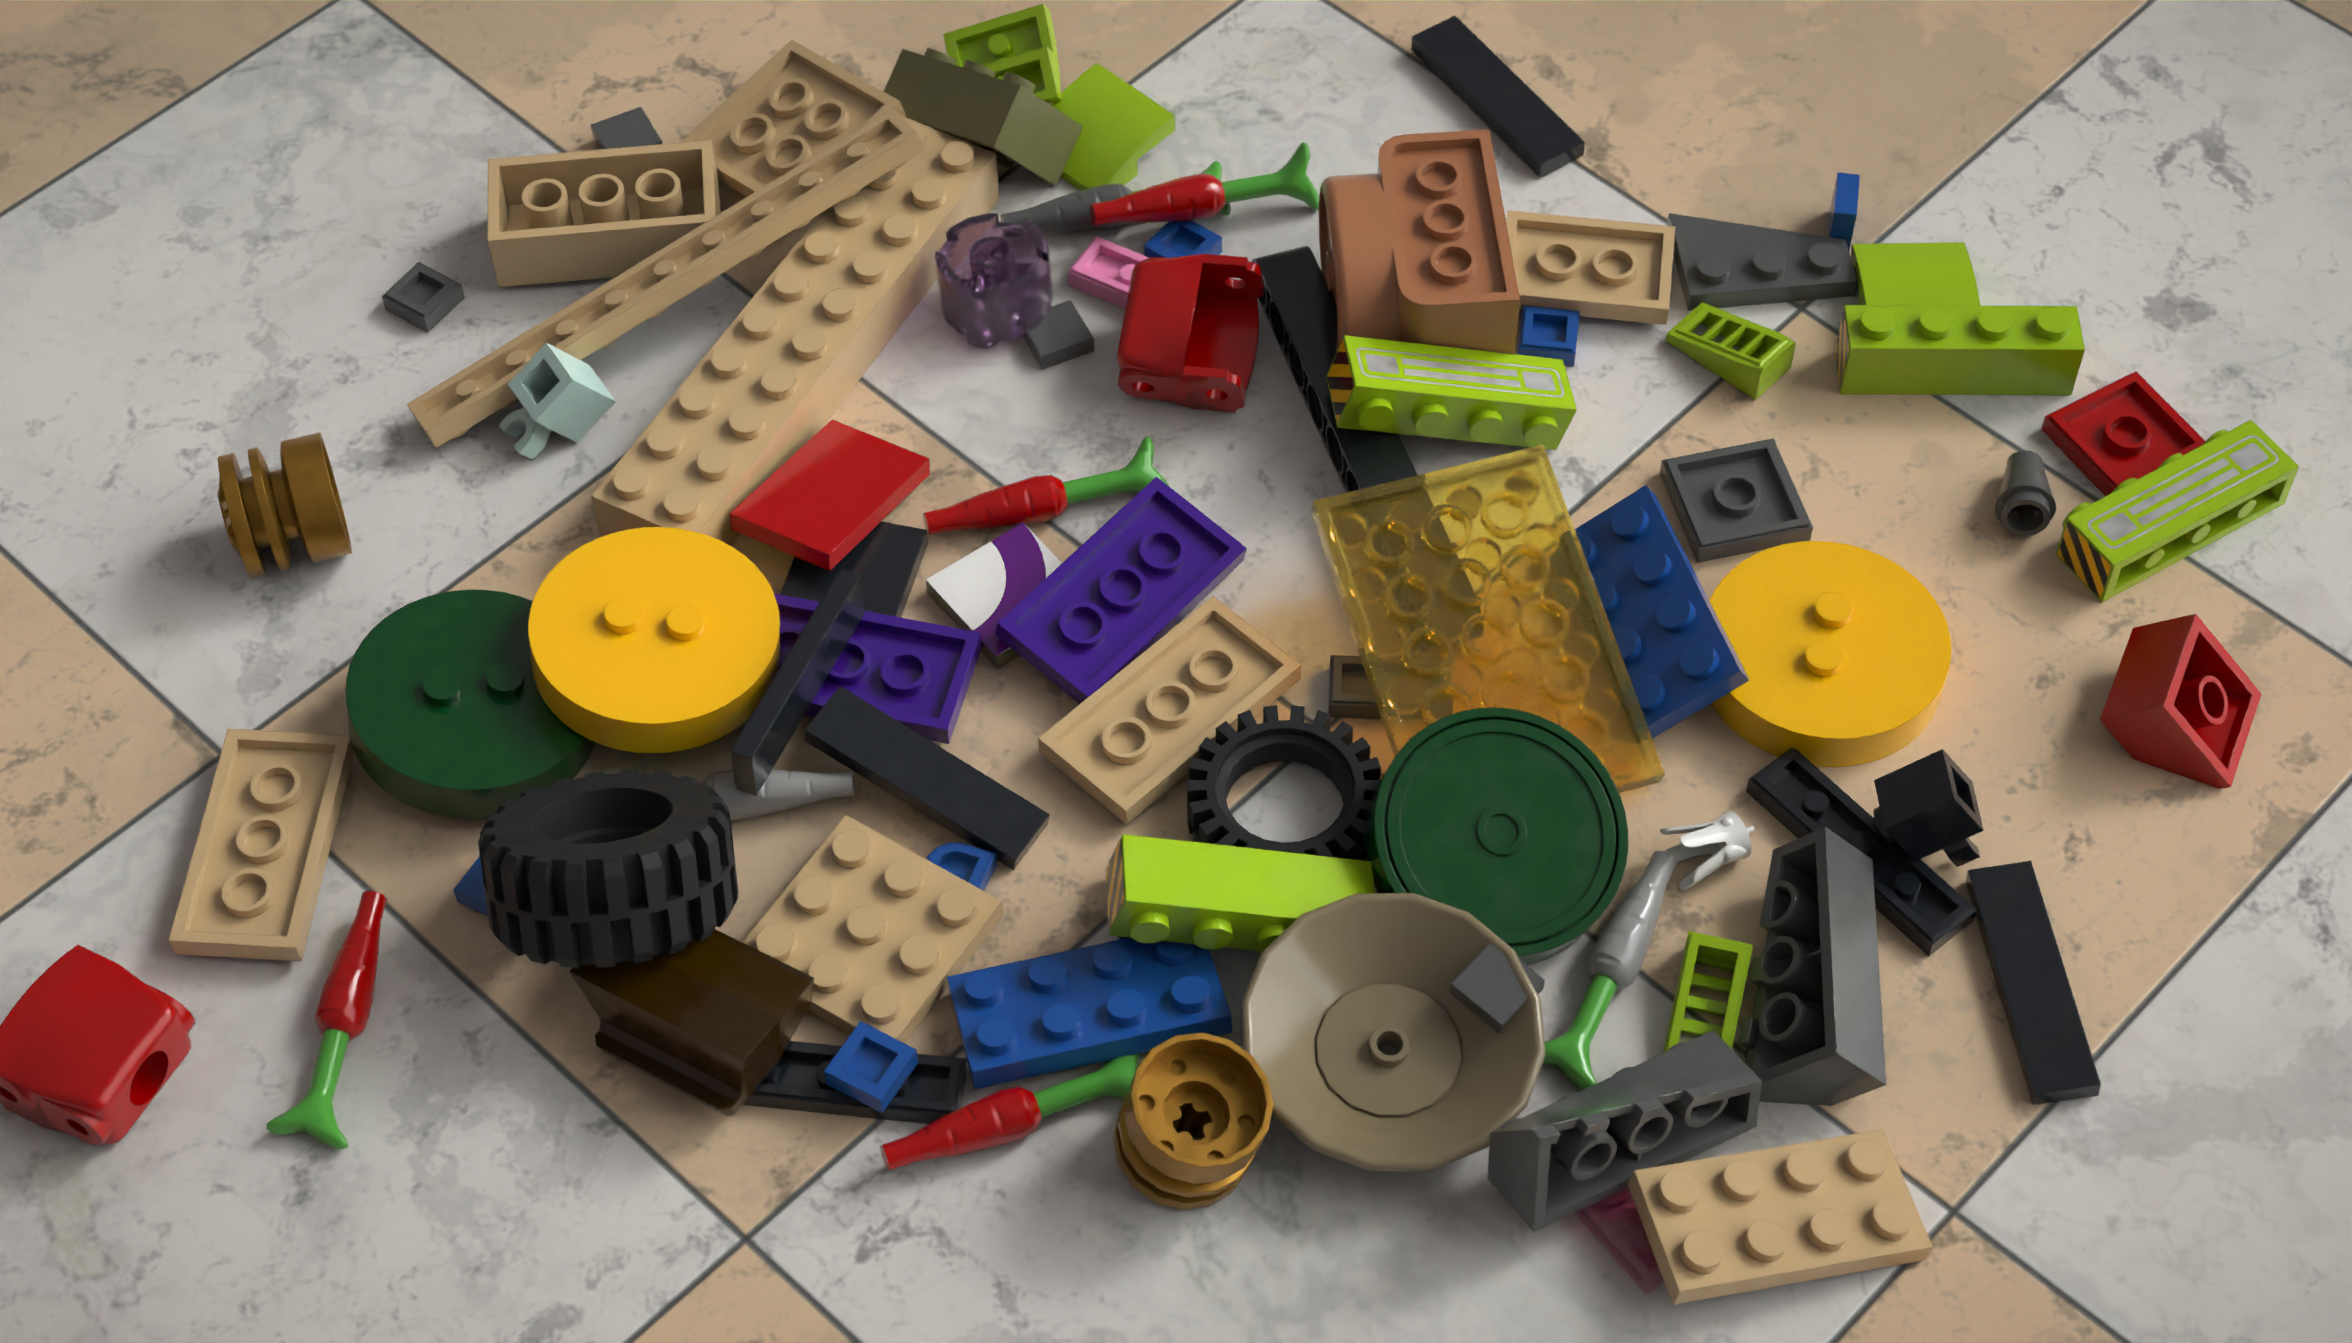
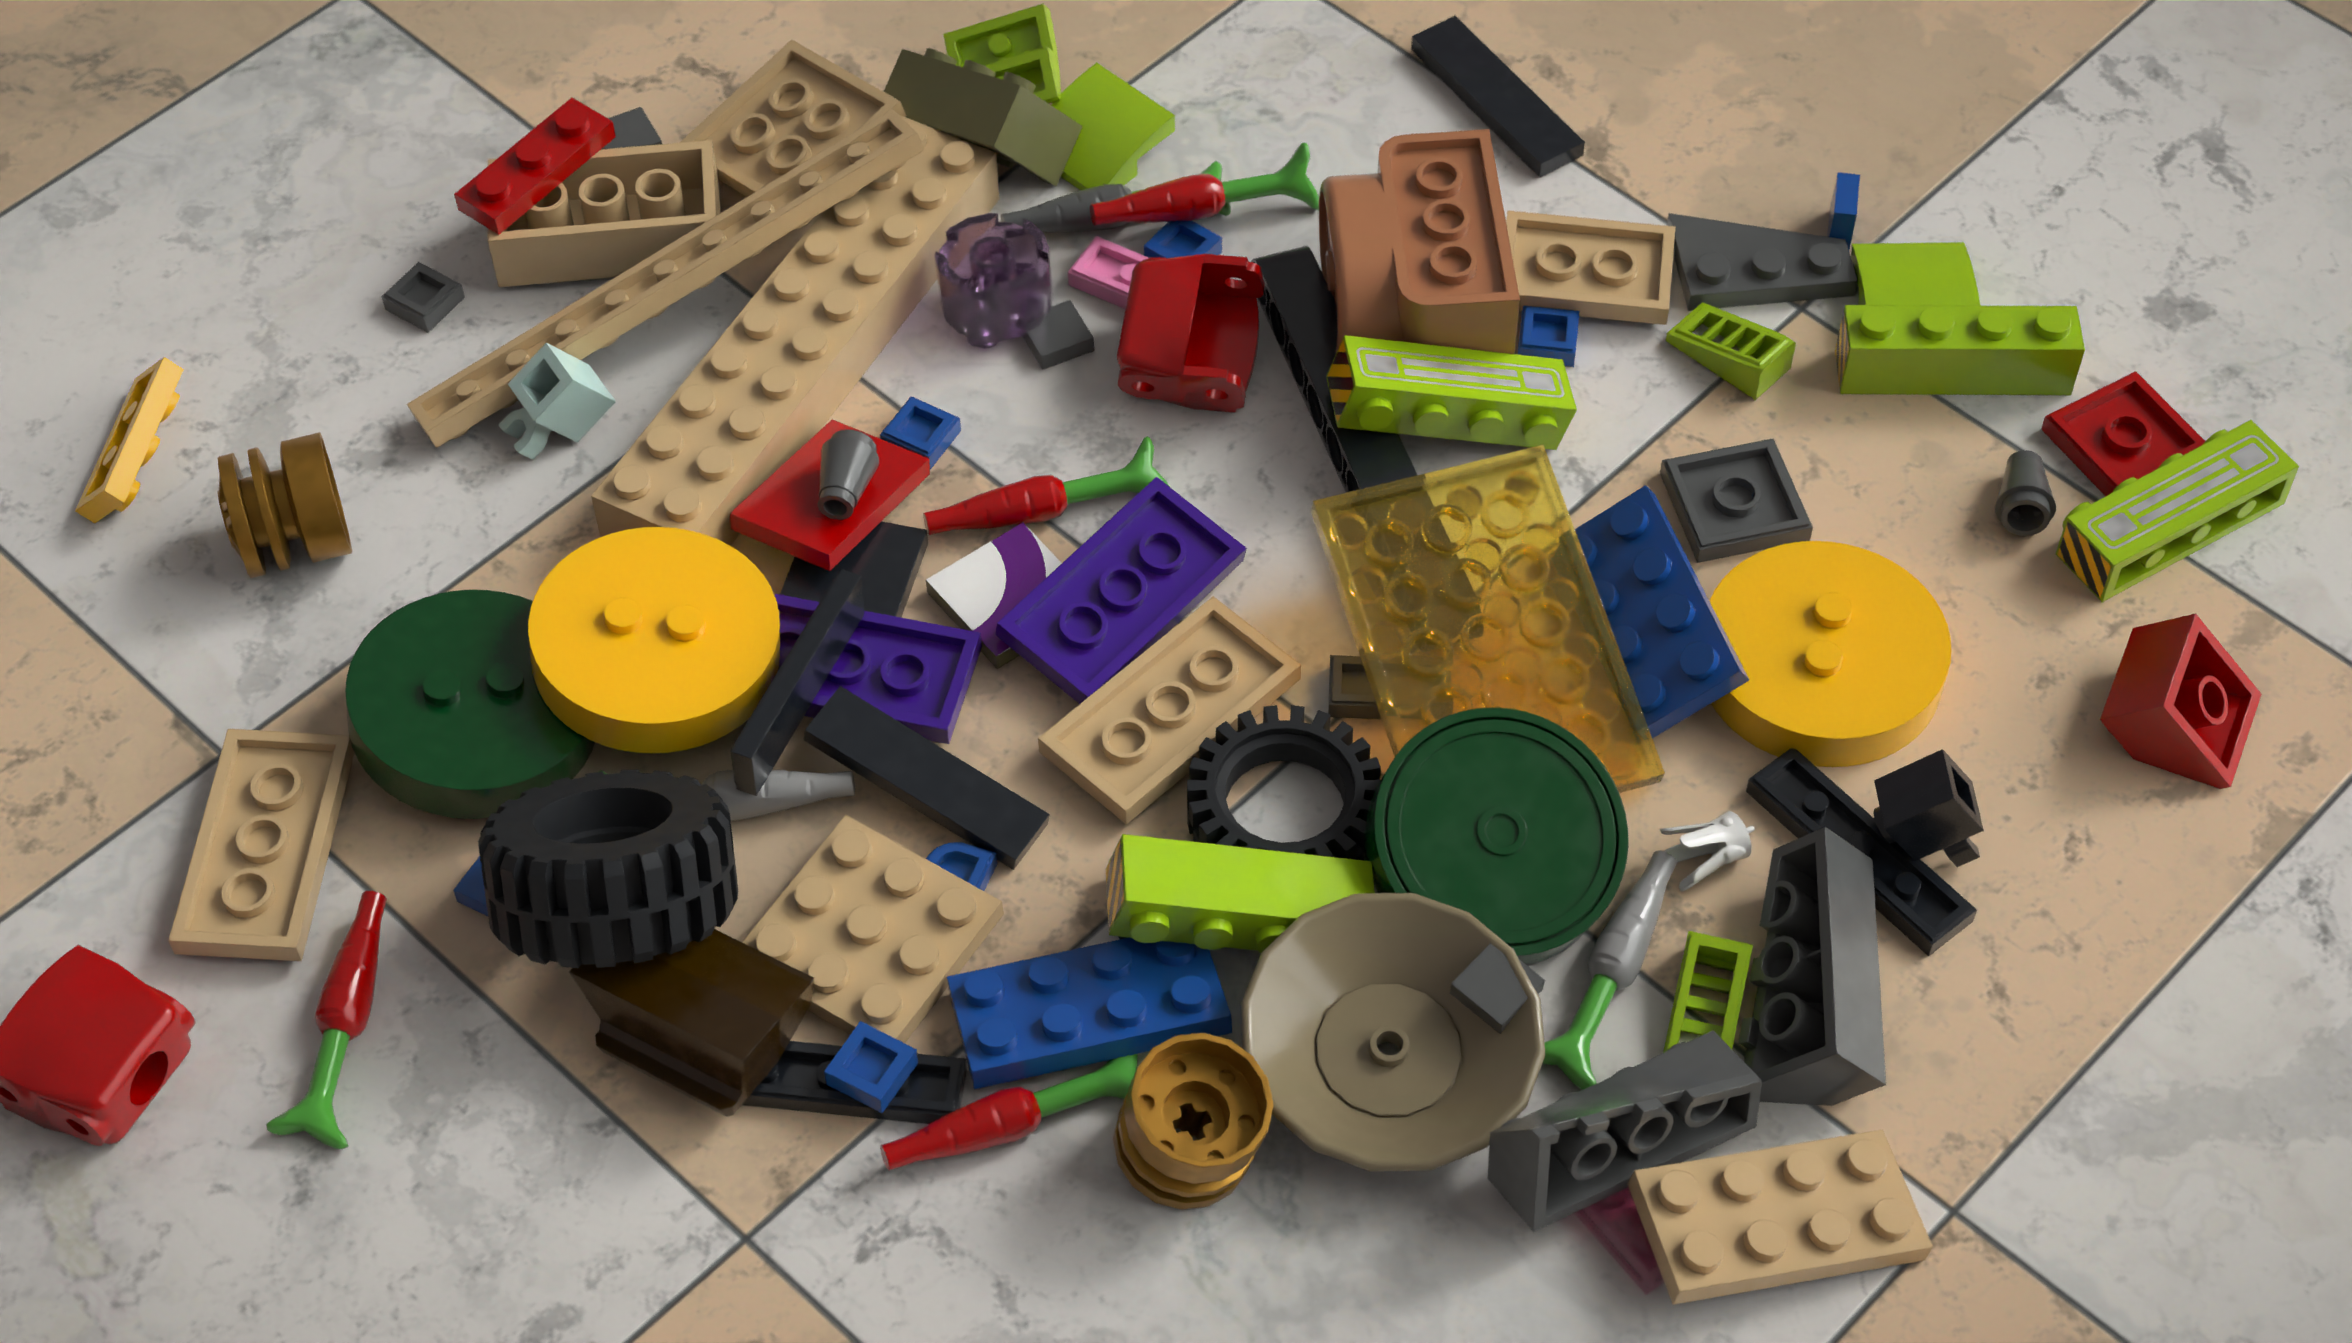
(131, 441): none -> yellow plate
(535, 165): none -> red plate
(845, 472): none -> dark grey cone
(922, 429): none -> blue tile
(2032, 983): black tile -> none

